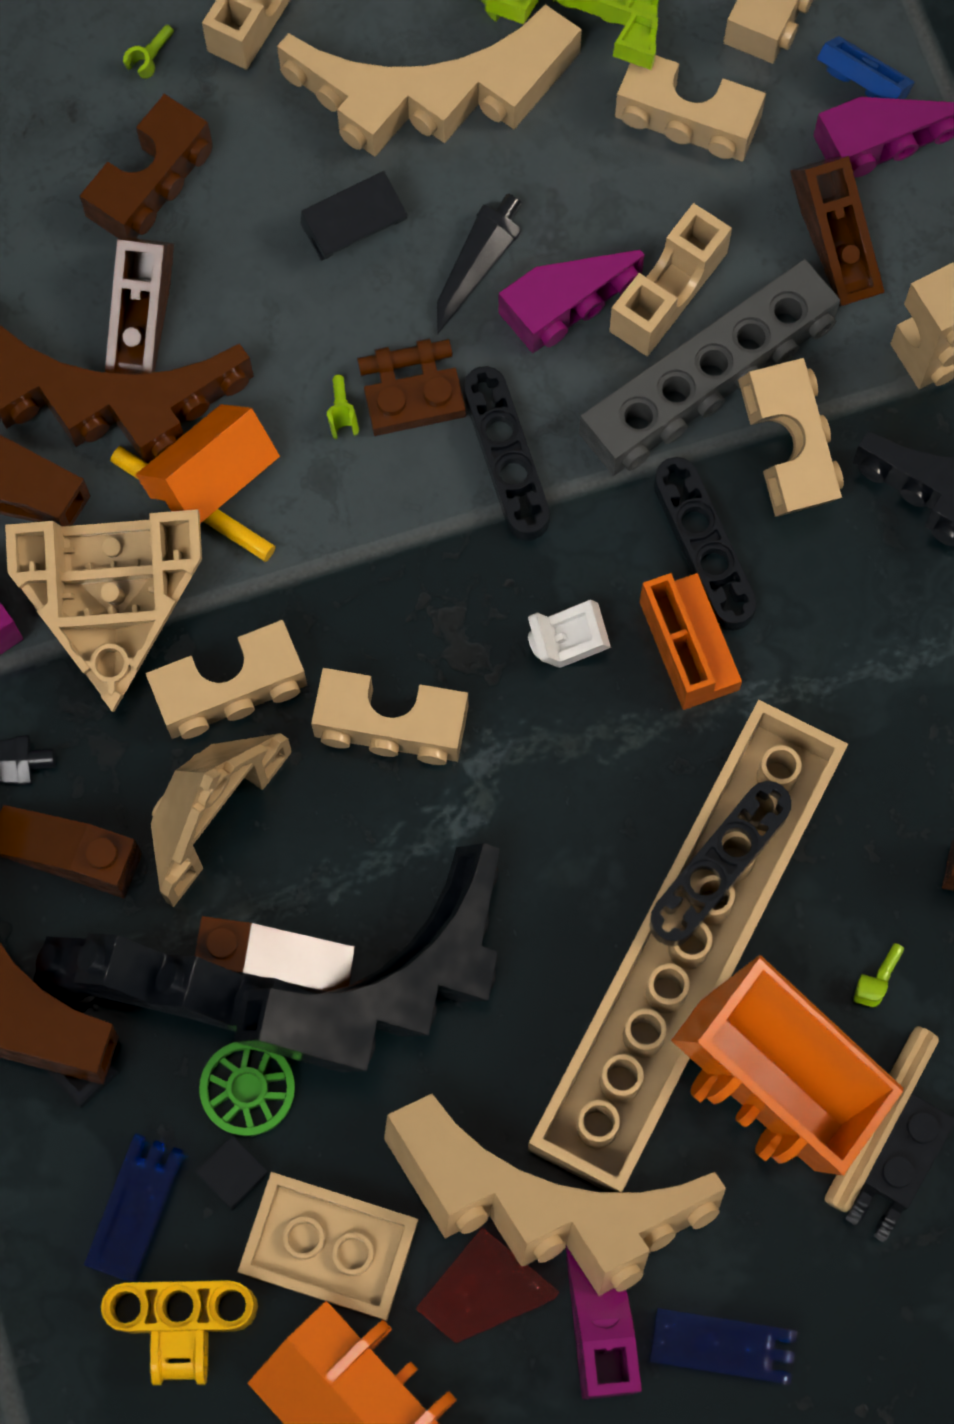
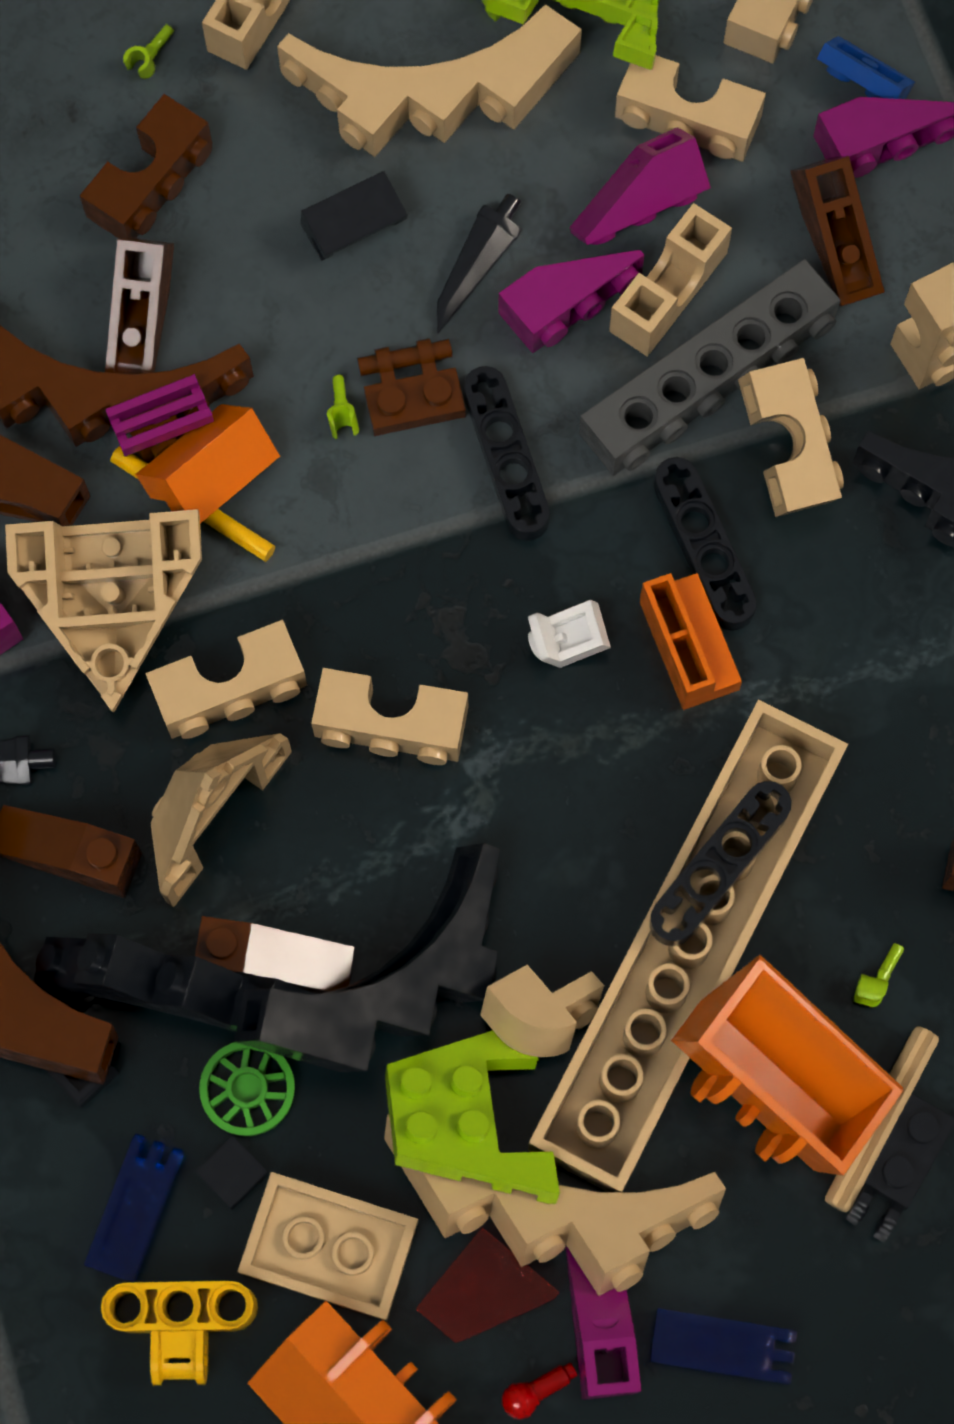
(154, 399): none -> magenta tile
(447, 1121): none -> lime wing
(522, 1398): none -> red piece
(535, 1018): none -> tan brick
(650, 179): none -> magenta slope

